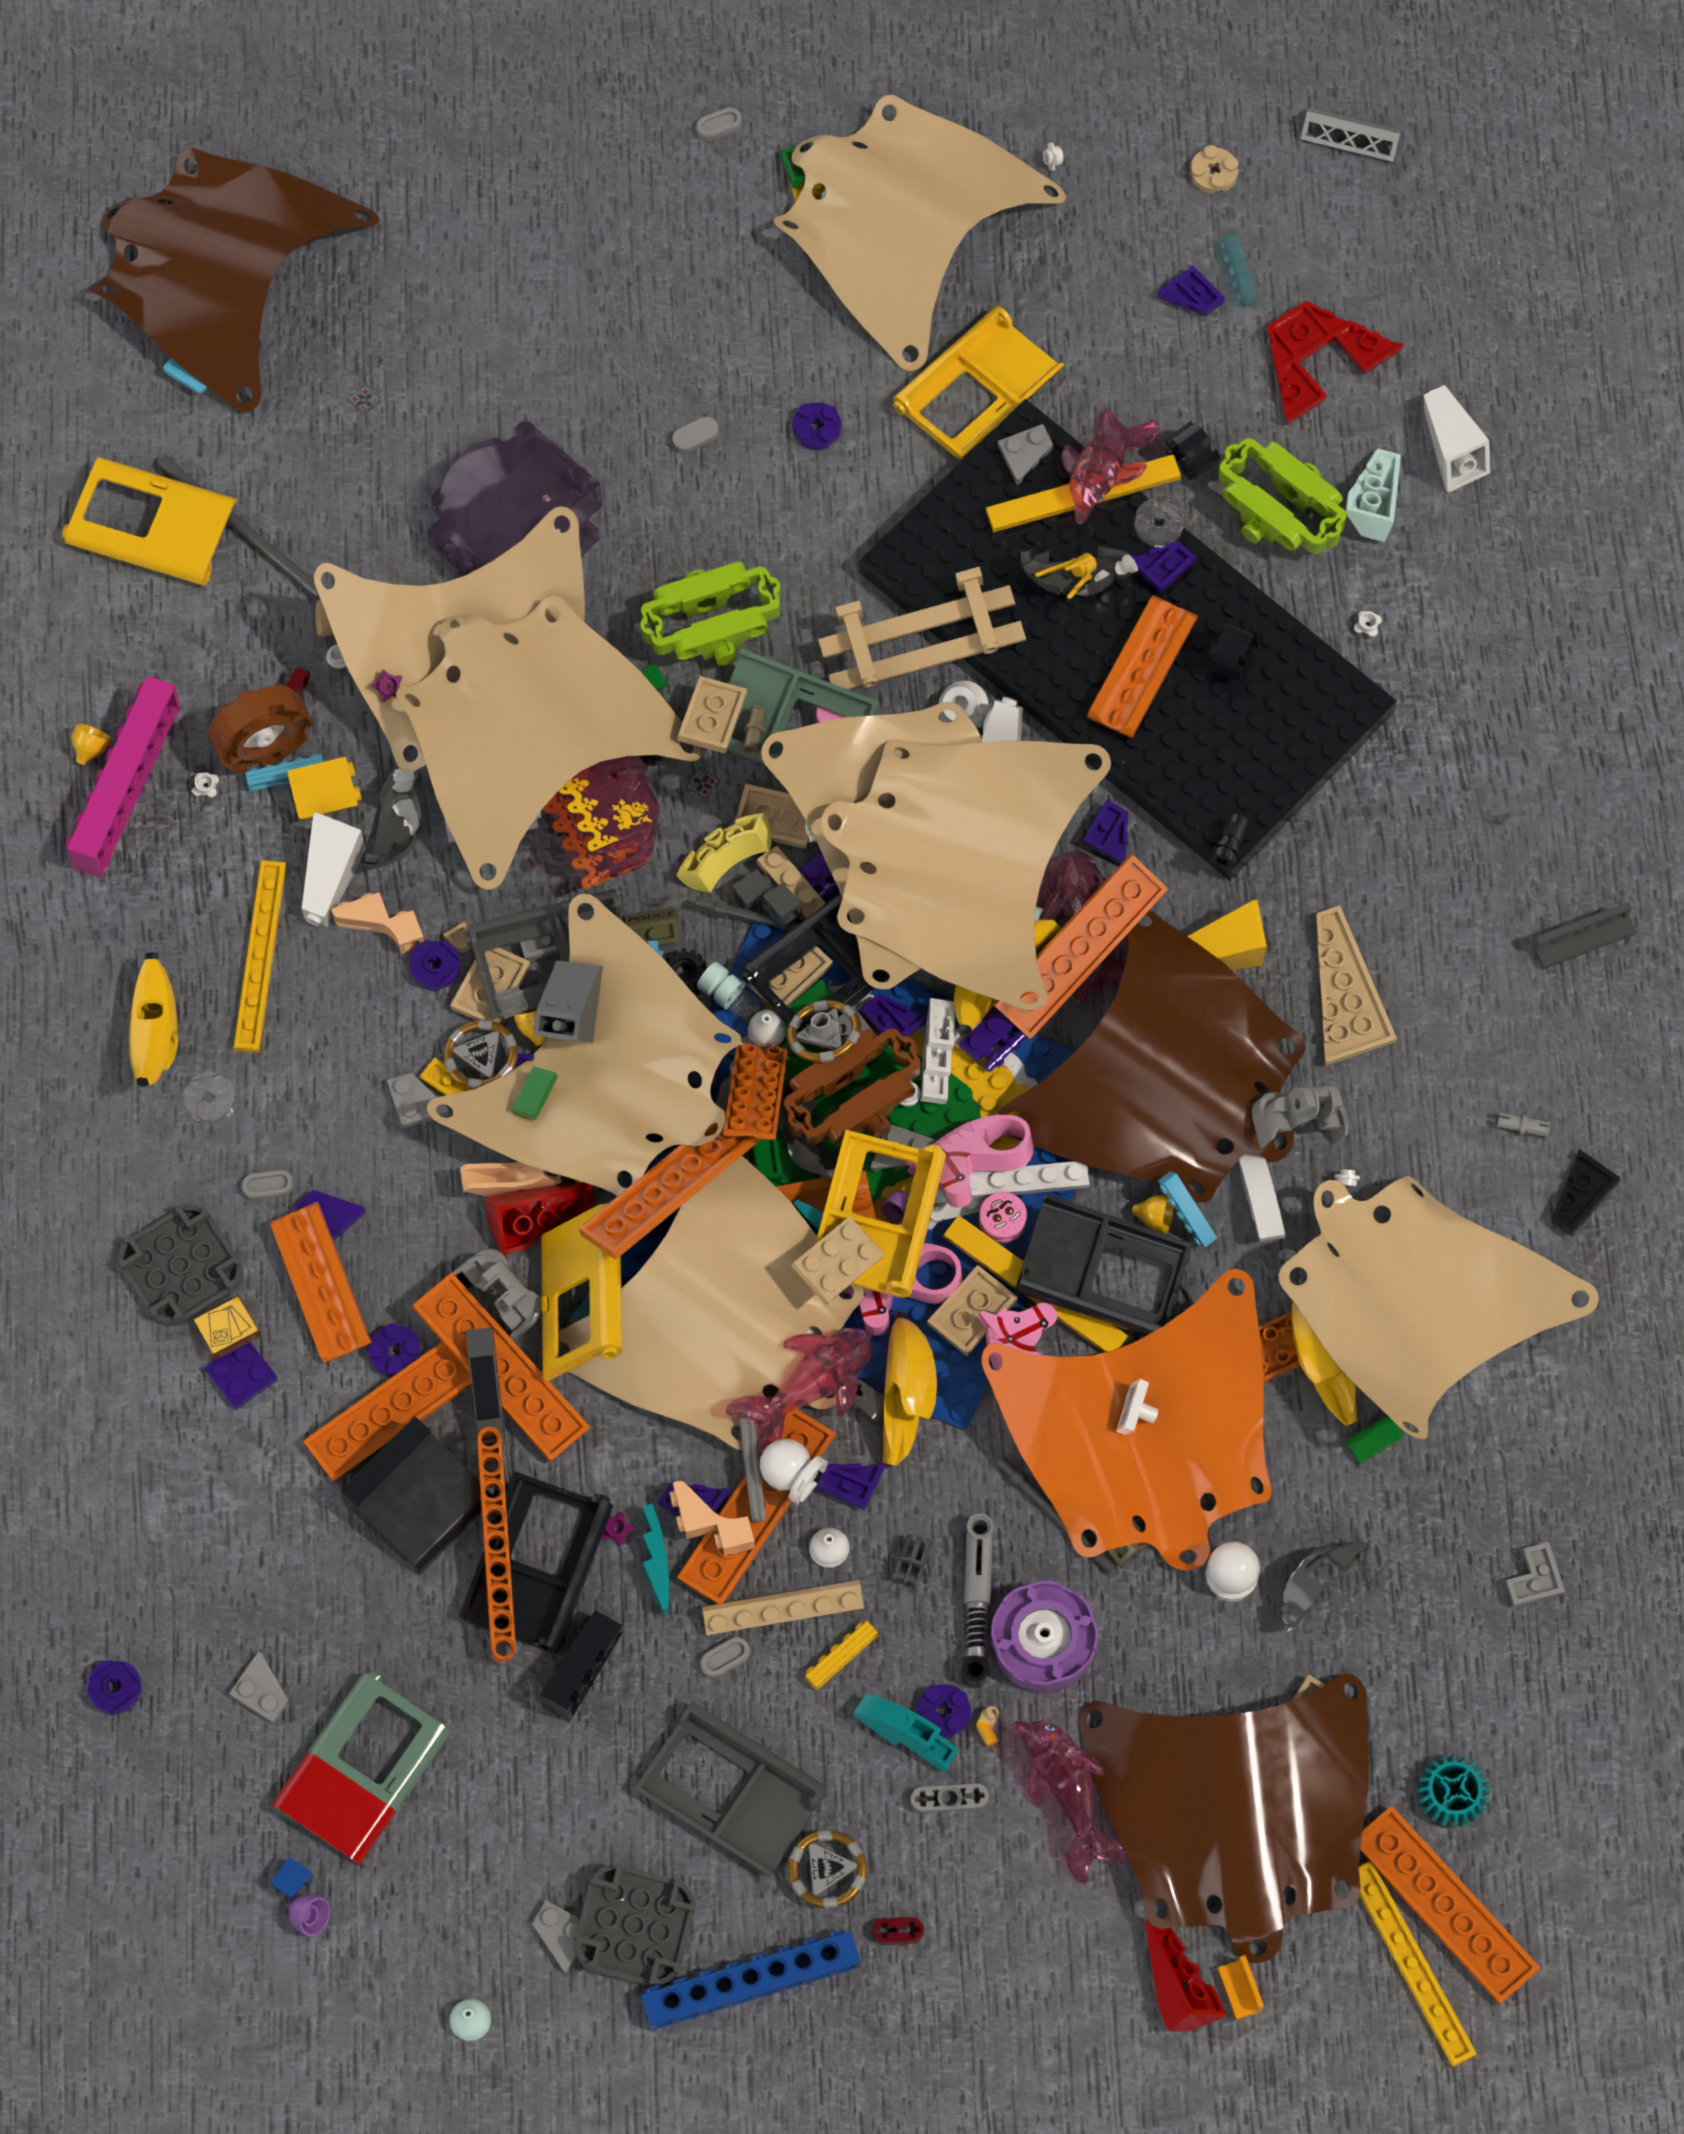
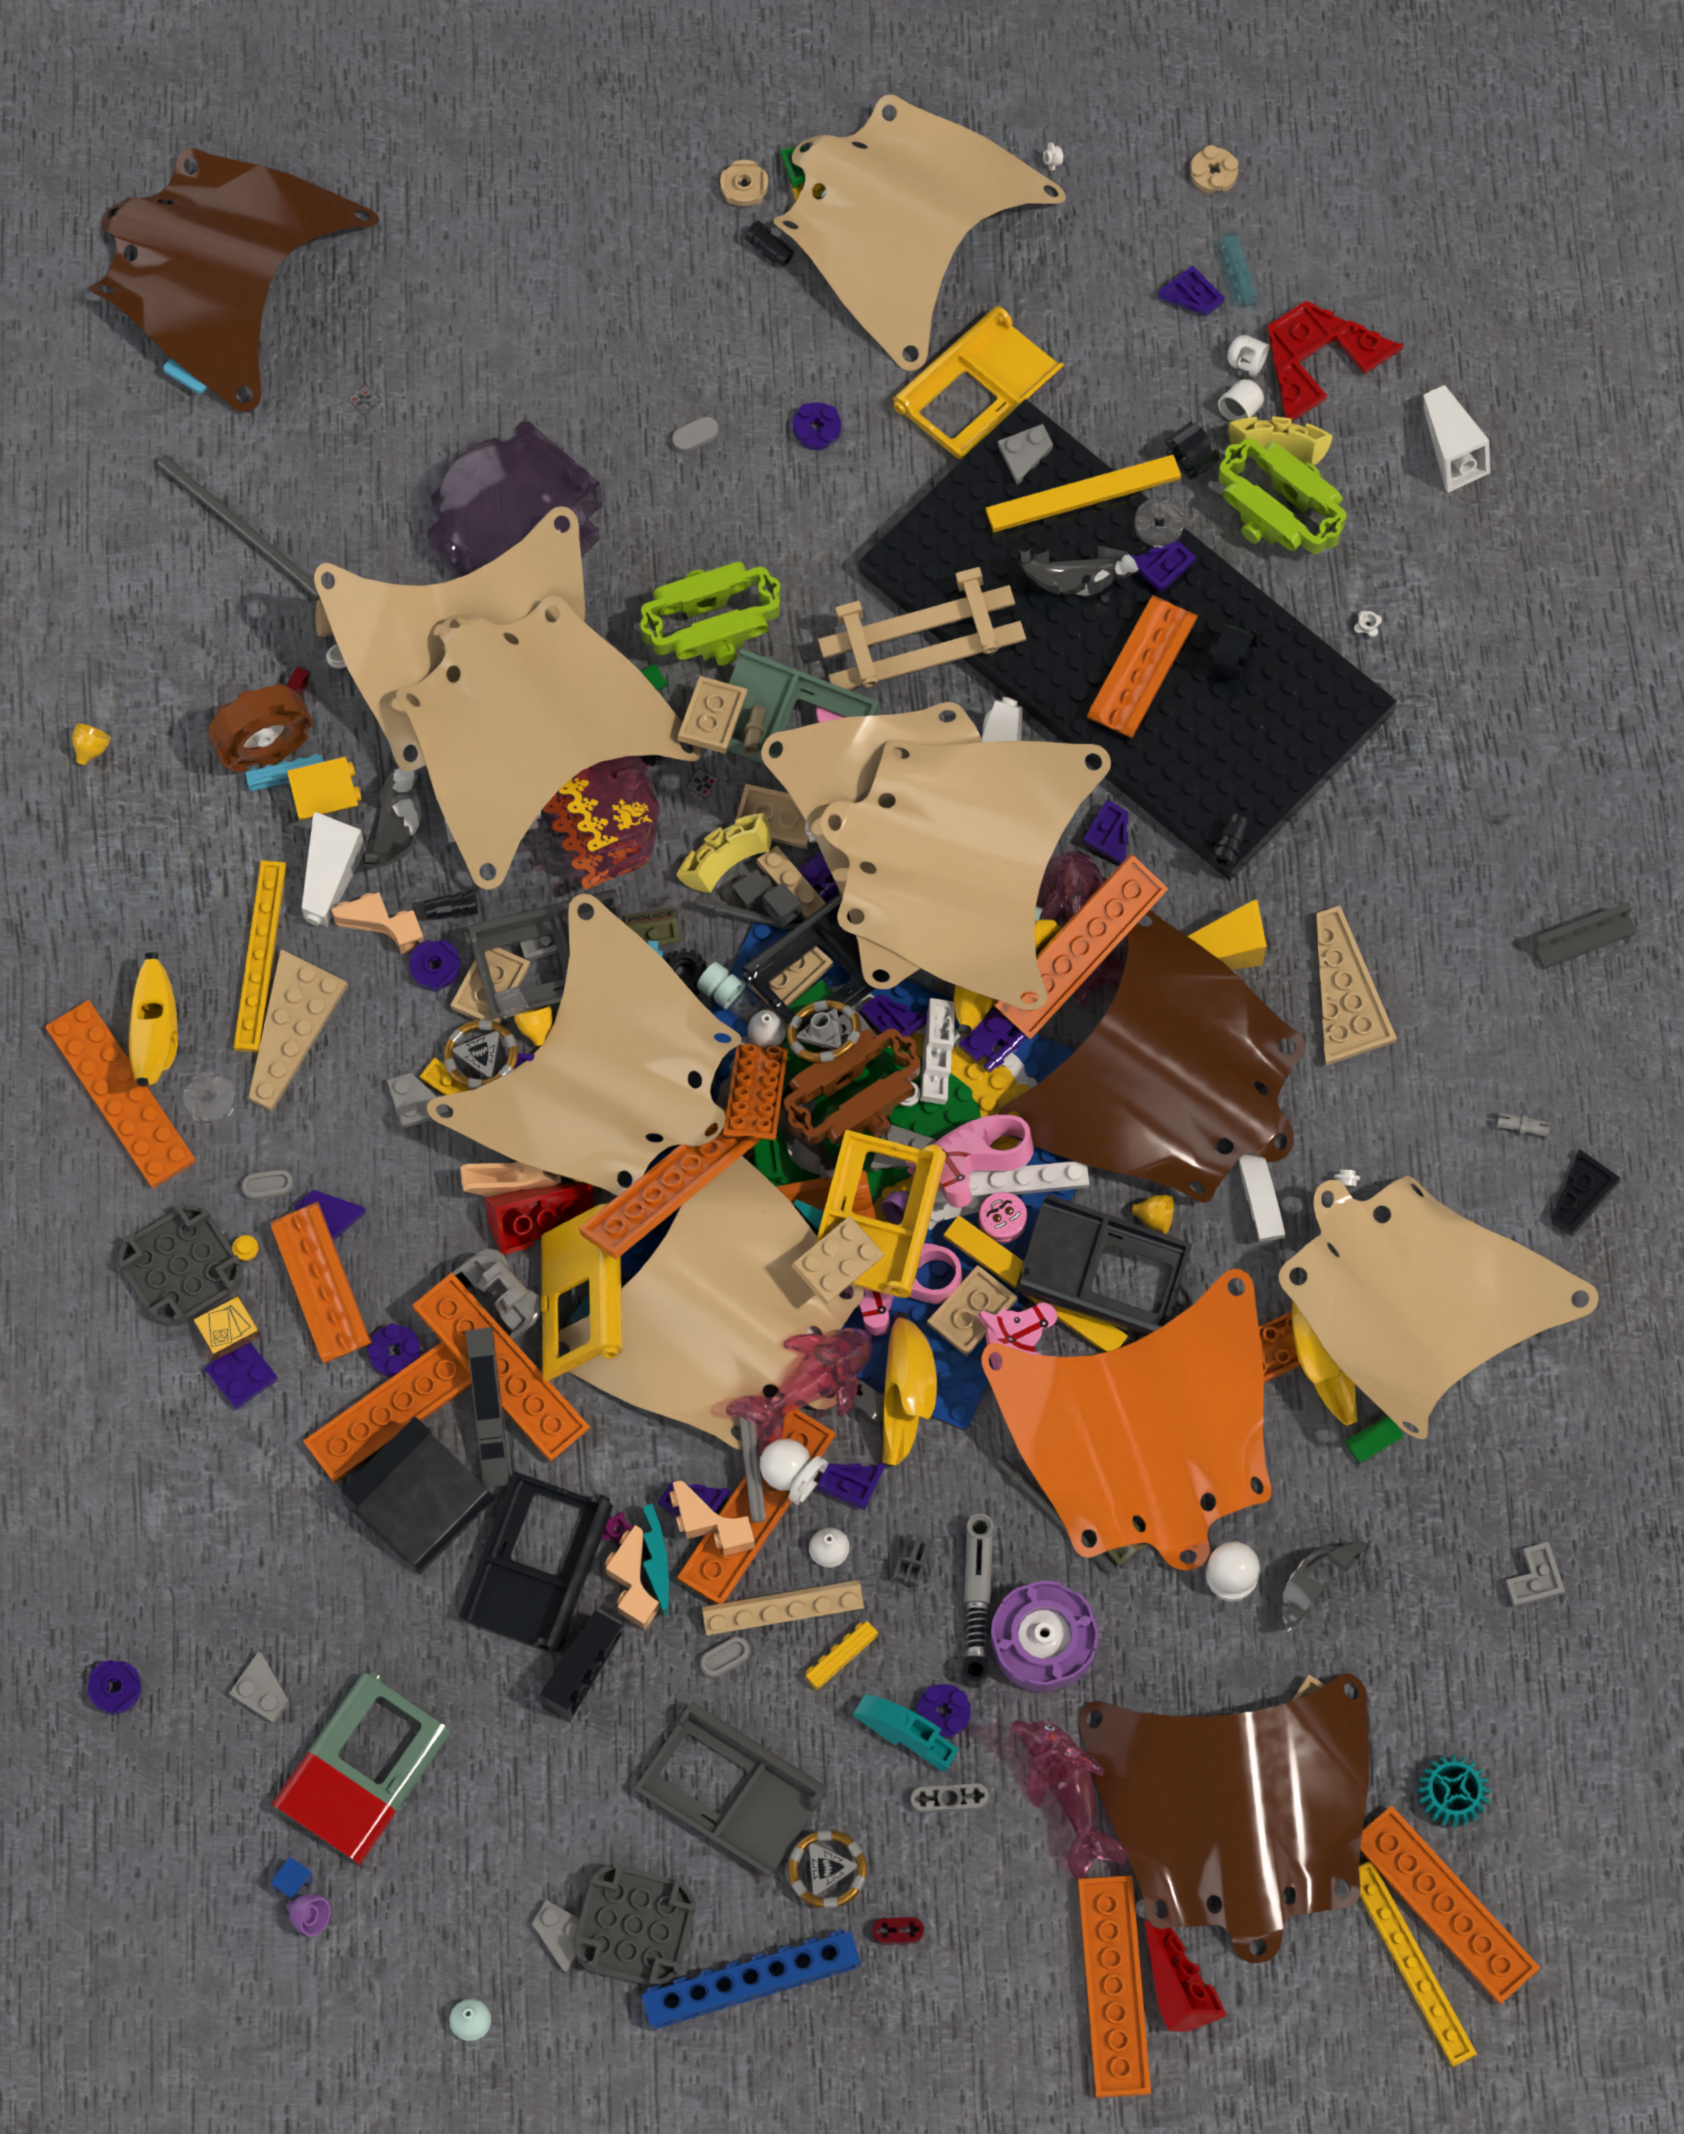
(123, 776): dark pink brick -> none
(124, 1104): none -> orange plate
(181, 532): yellow piece -> none
(205, 778): white plate -> none
(245, 1247): none -> yellow plate
(295, 1016): none -> tan wing
(380, 685): magenta plate -> none
(452, 905): none -> black axle
(456, 937): tan tile -> none
(493, 1557): orange beam -> none
(534, 1093): green tile -> none
(569, 1002): dark grey slope -> none
(626, 1569): none -> light nougat arch
(719, 124): light grey tile -> none
(739, 195): none -> tan plate
(771, 245): none -> black axle
(969, 697): white piece -> none
(985, 1725): arm -> none
(1079, 566): yellow plant -> none
(1102, 462): clear pink animal -> none
(1114, 1987): none -> orange plate
(1135, 1408): white tile -> none
(1187, 1209): medium azure piece -> none
(1240, 1988): light orange panel -> none
(1247, 394): none -> white helmet
(1250, 349): none -> white helmet
(1282, 1113): light grey piece -> none
(1304, 443): none -> light yellow brick
(1352, 125): light grey fence -> none
(1374, 495): light aqua wedge -> none

